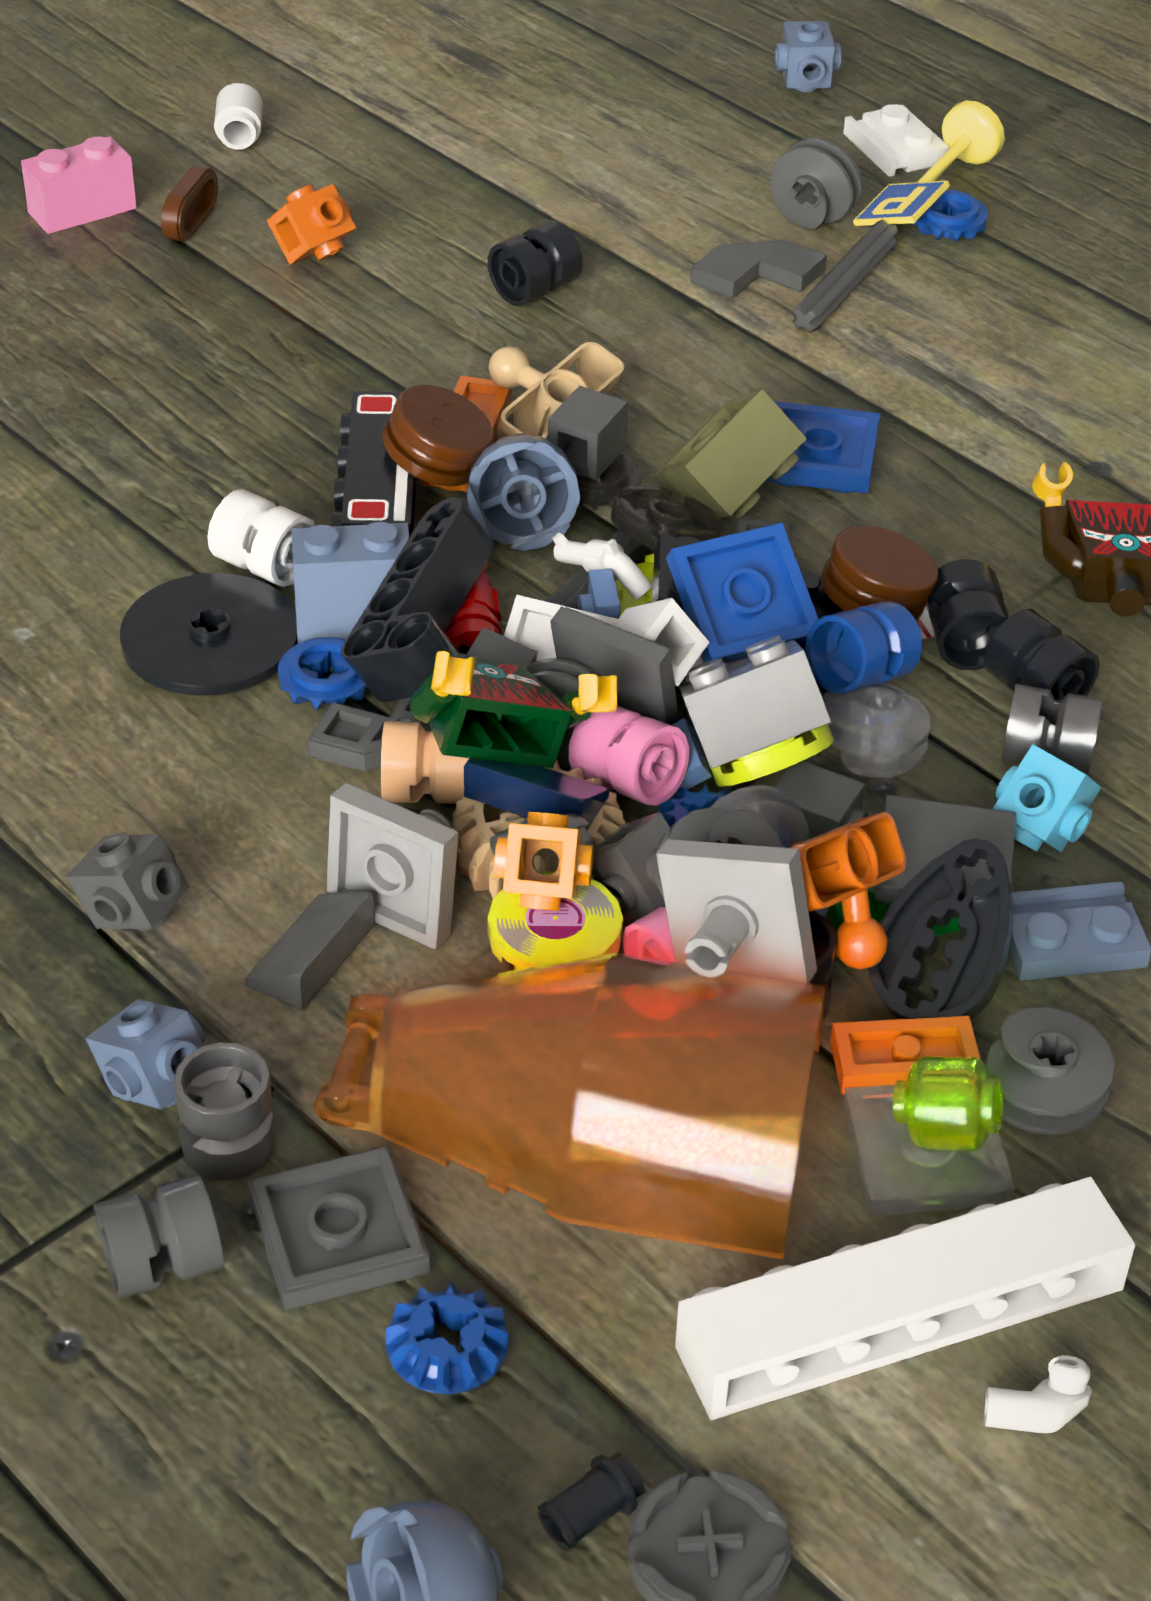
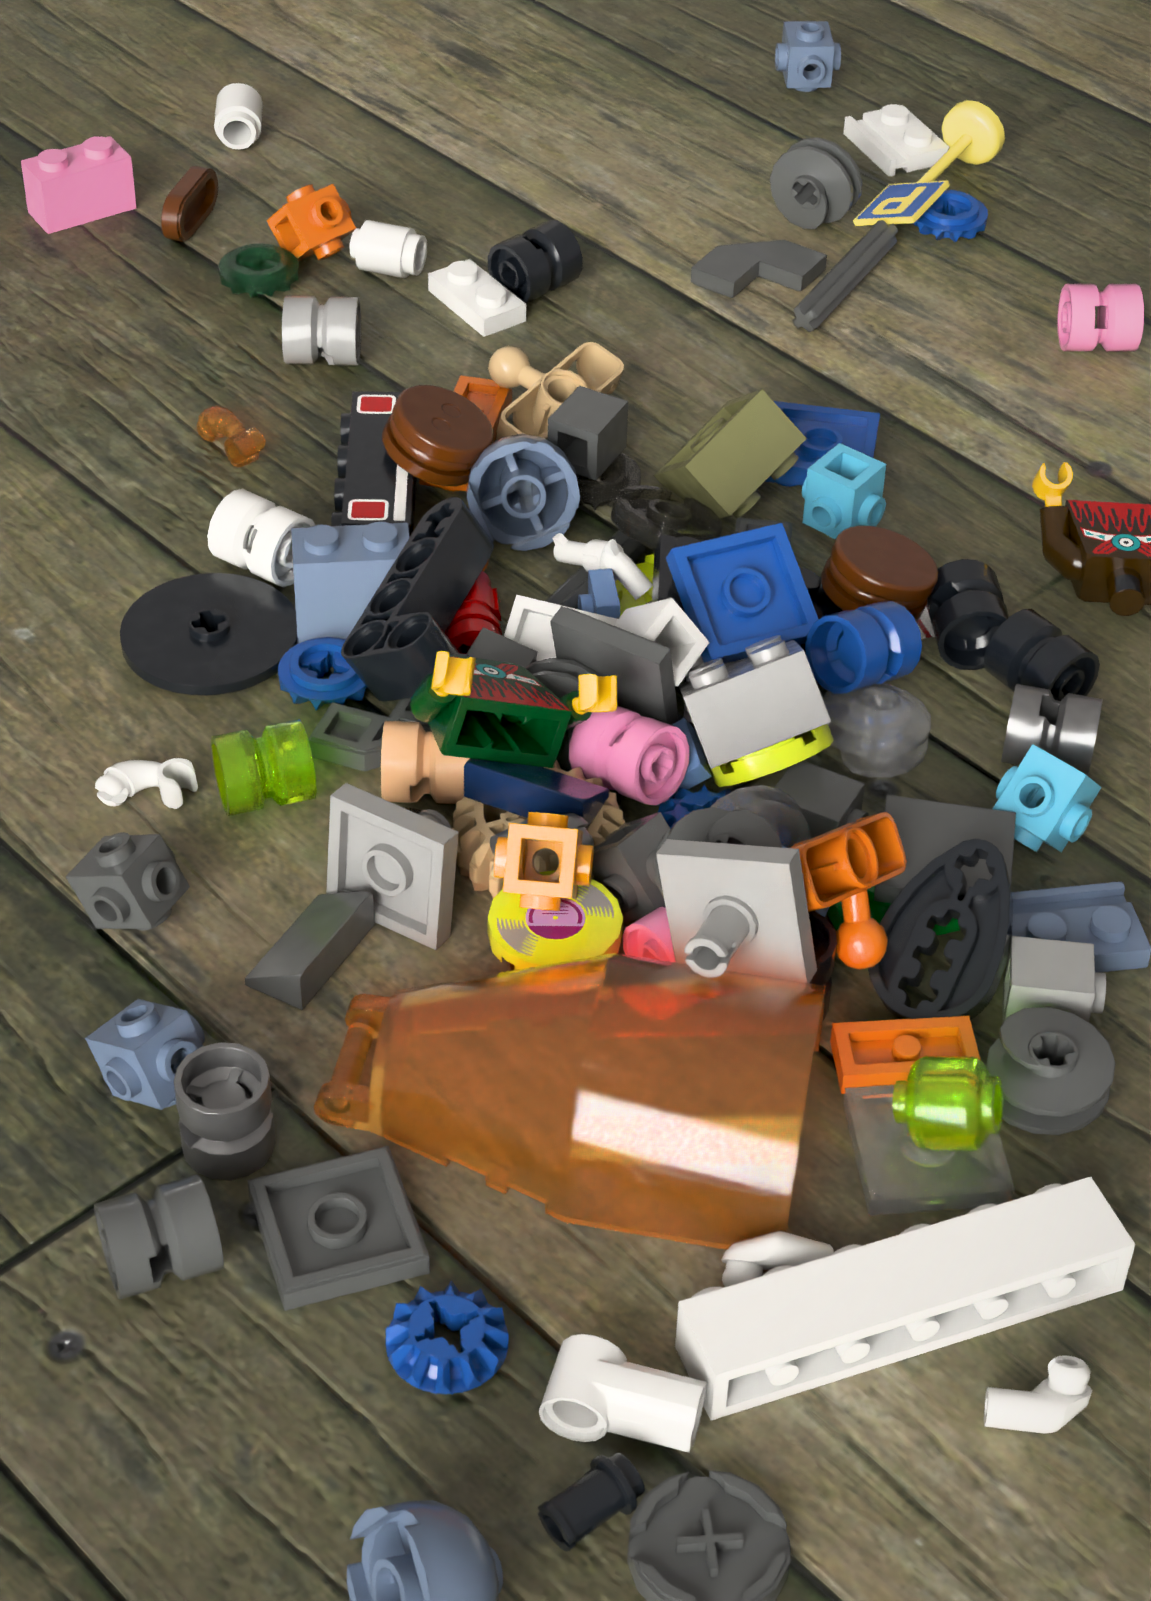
(132, 776): none -> white arm
(242, 269): none -> clear green gear
(242, 444): none -> clear orange arm
(263, 767): none -> clear neon green wheel
(321, 330): none -> light grey wheel
(388, 249): none -> white brick
(477, 297): none -> white plate
(602, 1392): none -> white piece
(751, 1256): none -> white arm
(843, 491): none -> medium azure brick
(1052, 976): none -> light grey brick
(1118, 317): none -> bright pink wheel

